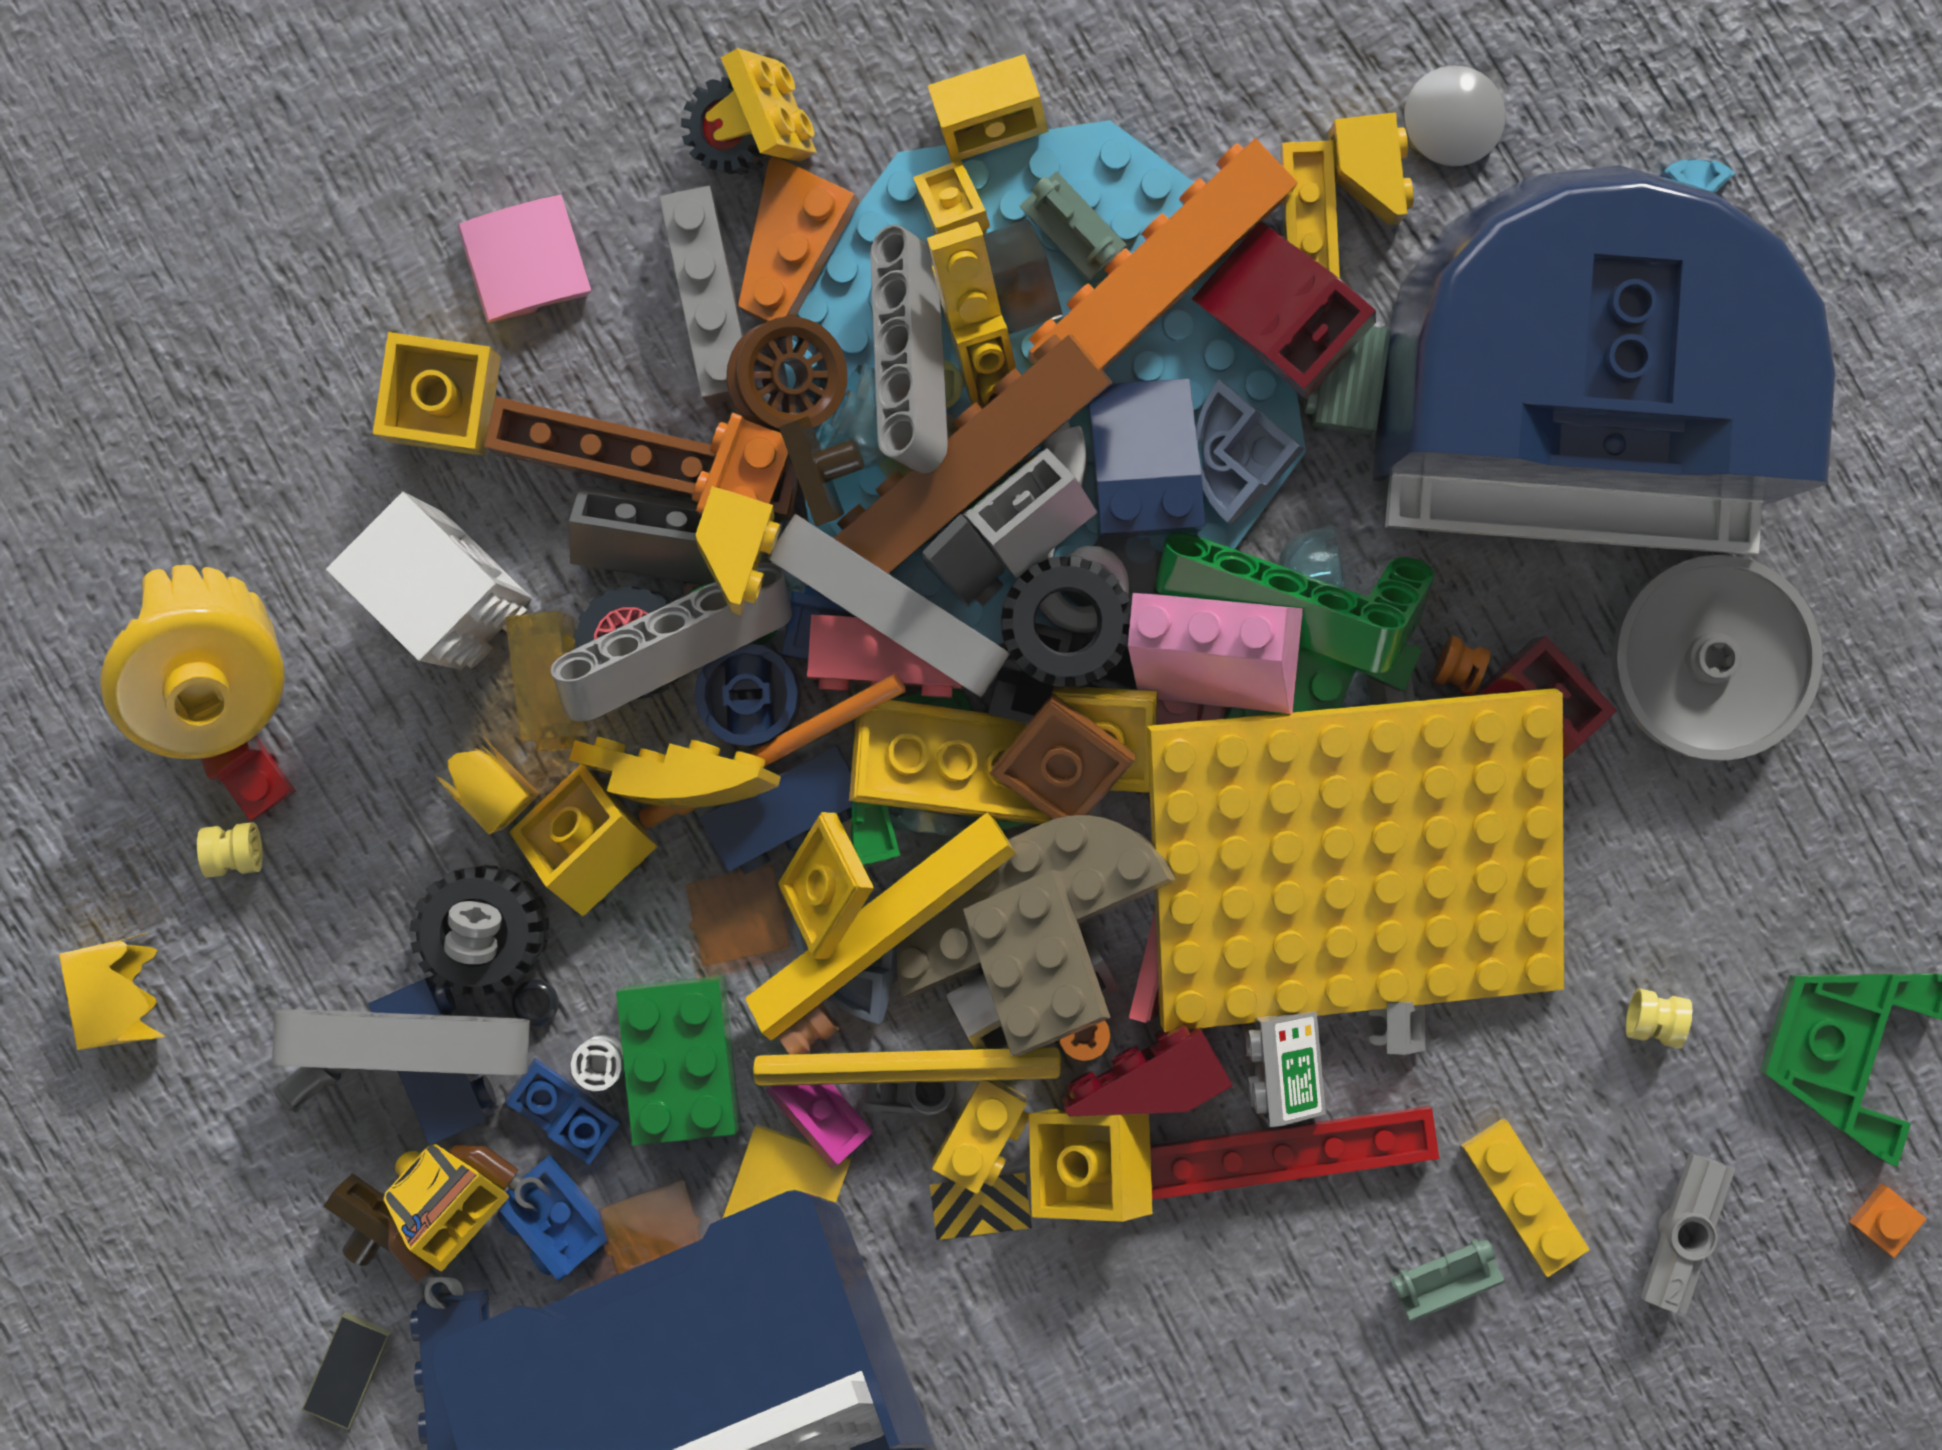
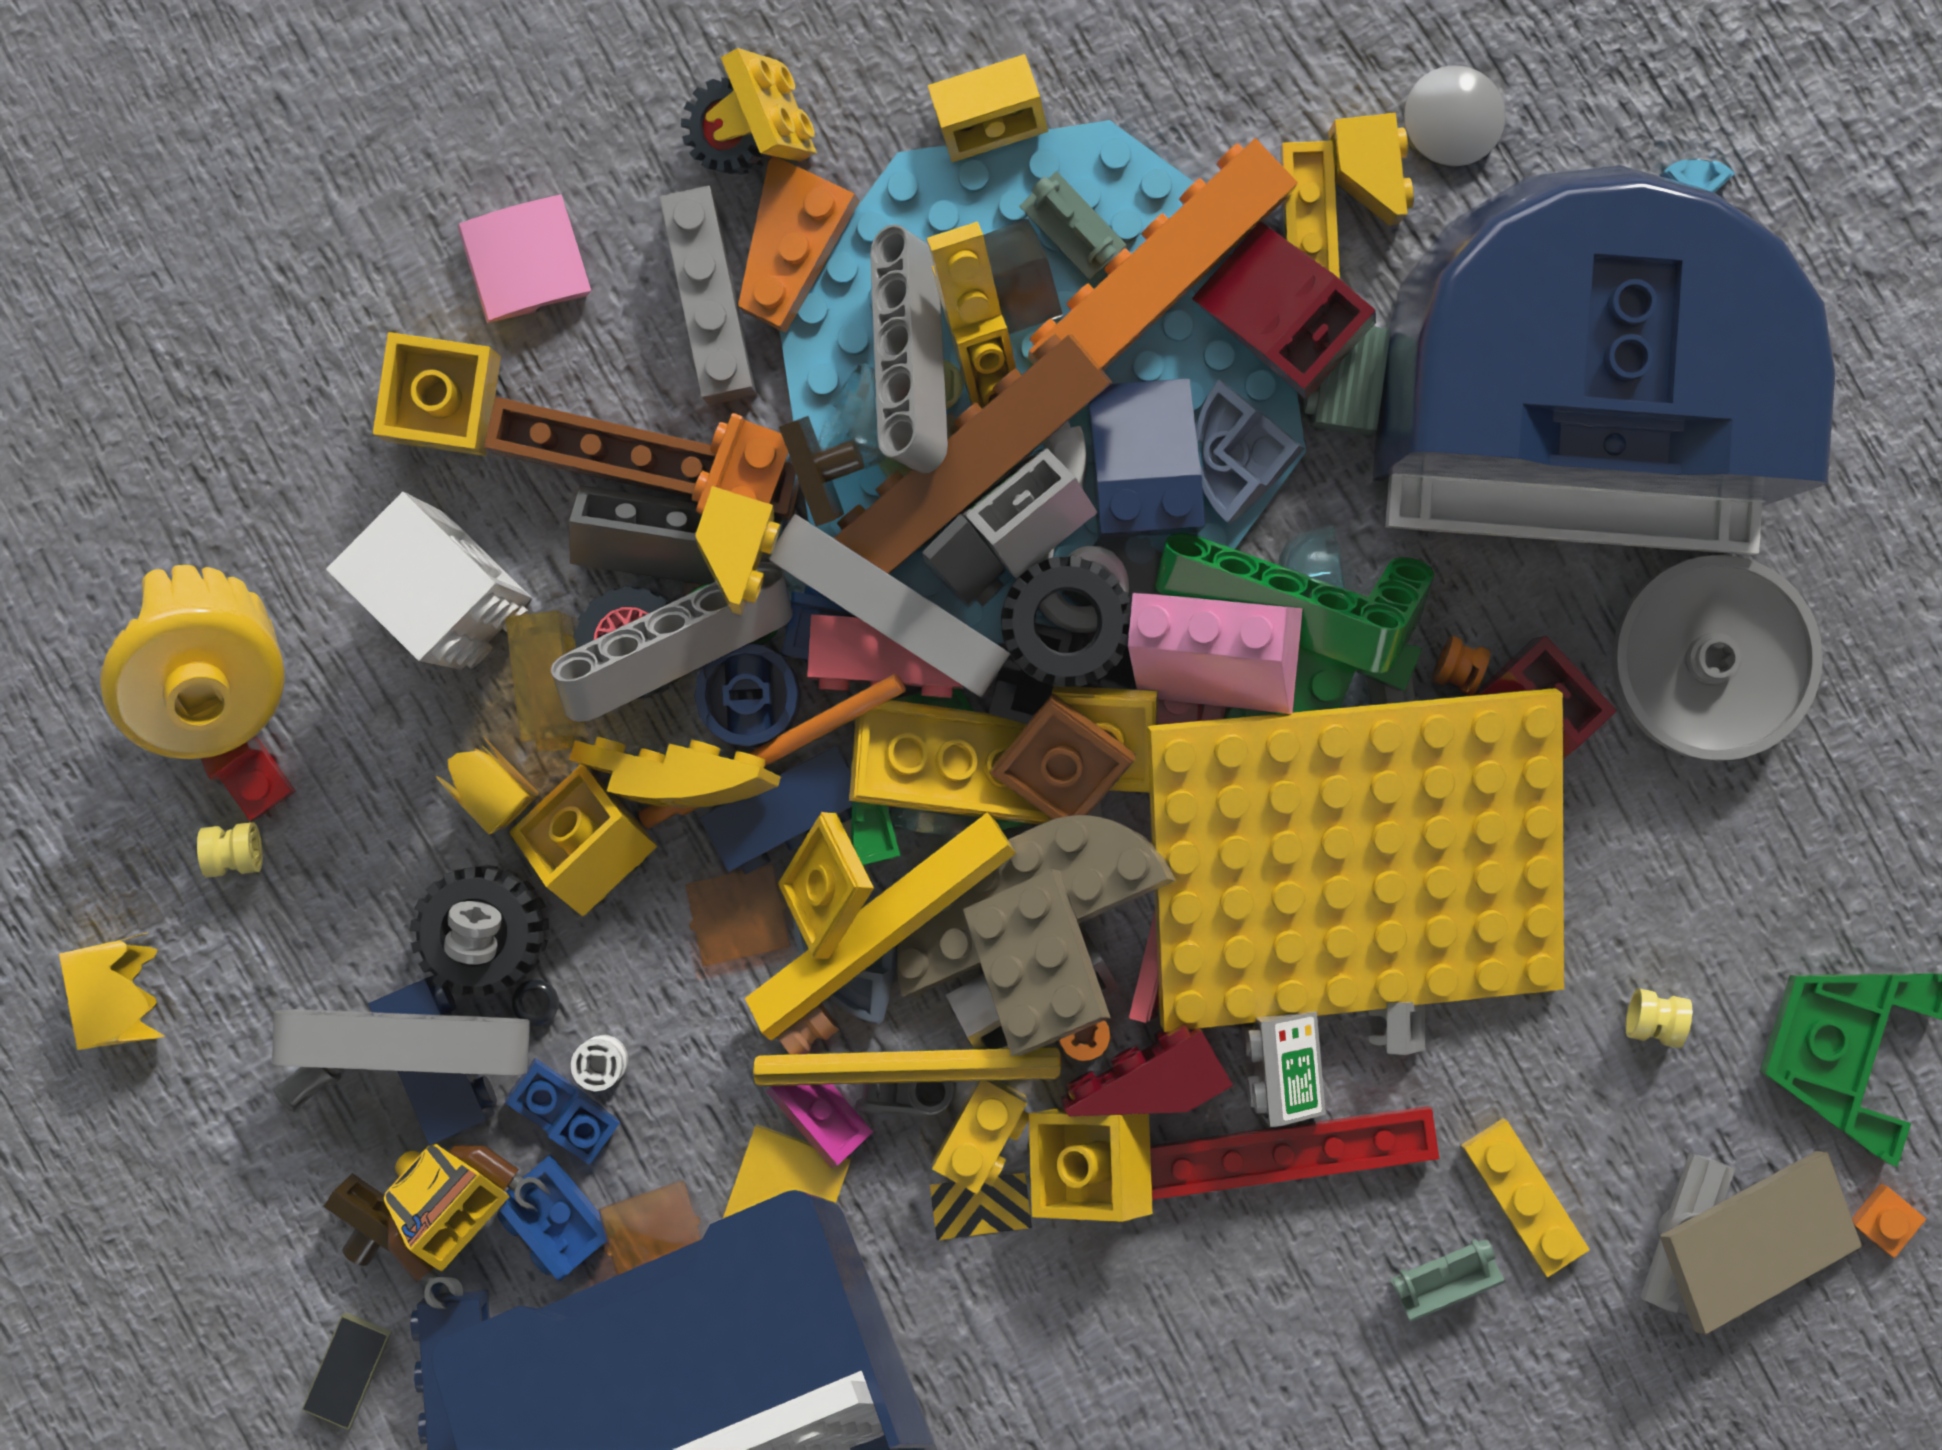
(678, 1060): green brick -> none
(808, 336): reddish brown wheel -> none
(950, 198): yellow slope -> none
(1760, 1242): none -> dark tan tile

